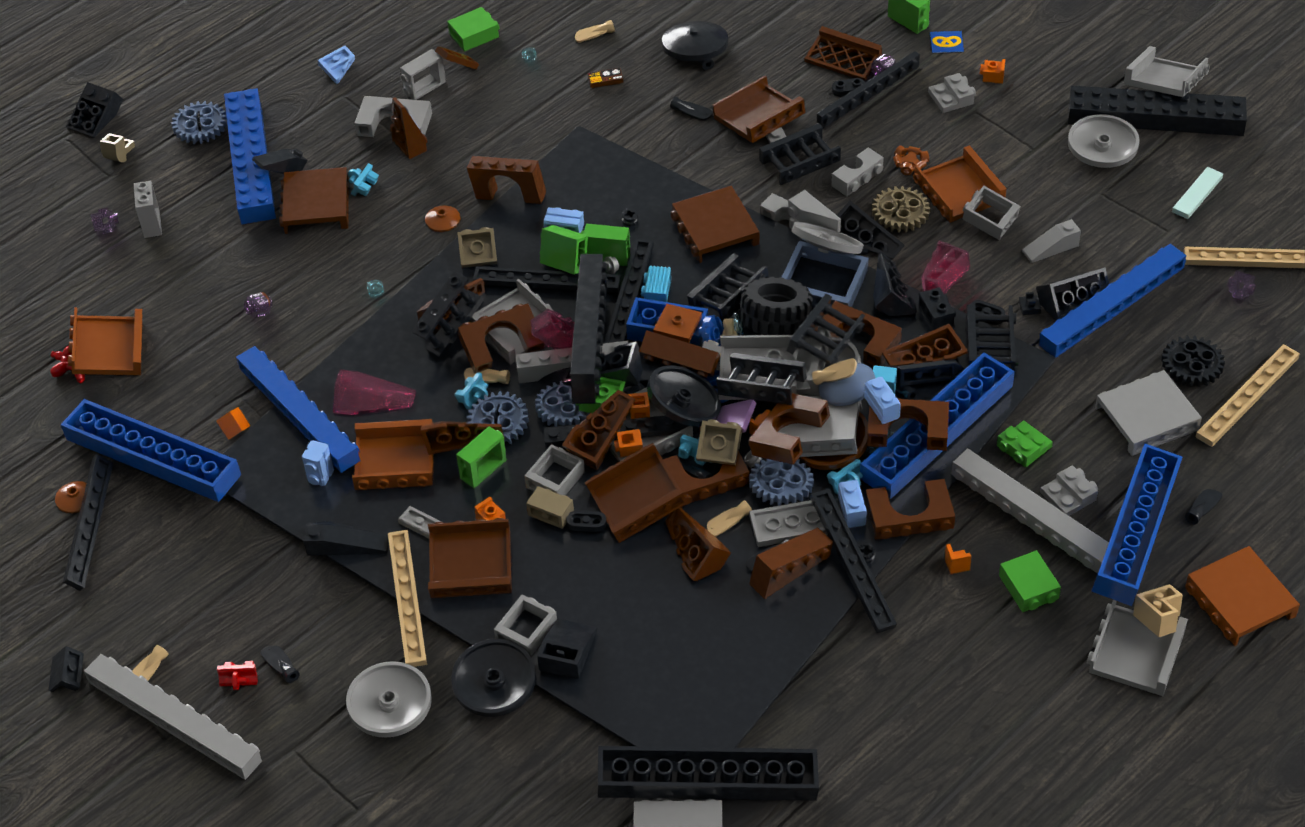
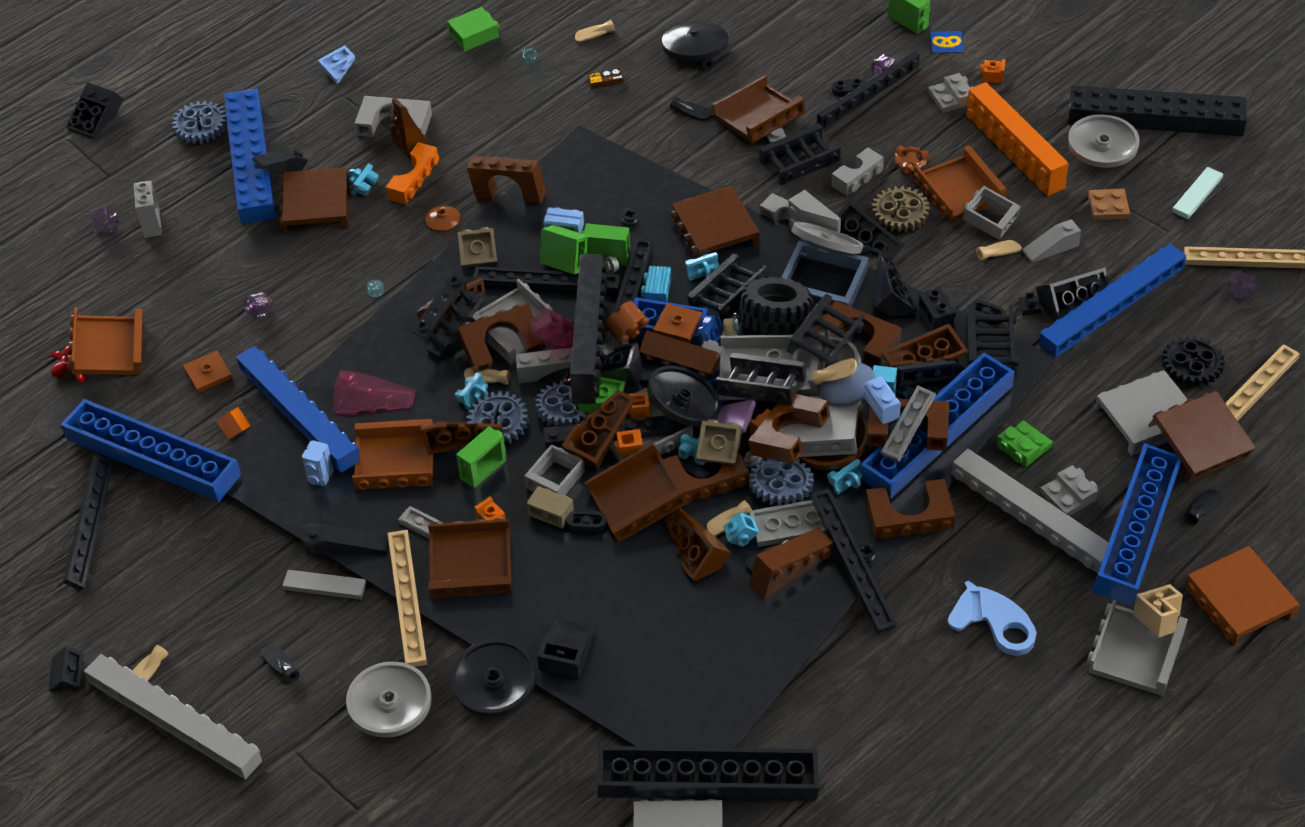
(70, 497): dark orange dish -> none
(116, 147): dark tan brick -> none
(207, 371): none -> dark orange plate
(237, 675): red hips -> none
(324, 584): none -> light grey tile
(403, 187): none -> orange arch
(428, 83): light grey window -> none
(457, 57): reddish brown tile -> none
(535, 640): light grey window -> none
(626, 323): none -> dark orange brick
(702, 266): none -> medium azure hips
(741, 529): none -> medium azure brick
(848, 44): reddish brown fence -> none
(852, 503): light blue brick -> none
(908, 423): none -> light grey tile
(945, 267): clear pink wedge -> none
(957, 561): orange panel -> none
(998, 249): none -> tan piece
(1000, 613): none -> light blue animal
(1017, 139): none -> orange brick
(1029, 581): bright green brick -> none
(1109, 204): none -> medium nougat plate
(1163, 74): light grey panel -> none
(1203, 435): none -> reddish brown panel

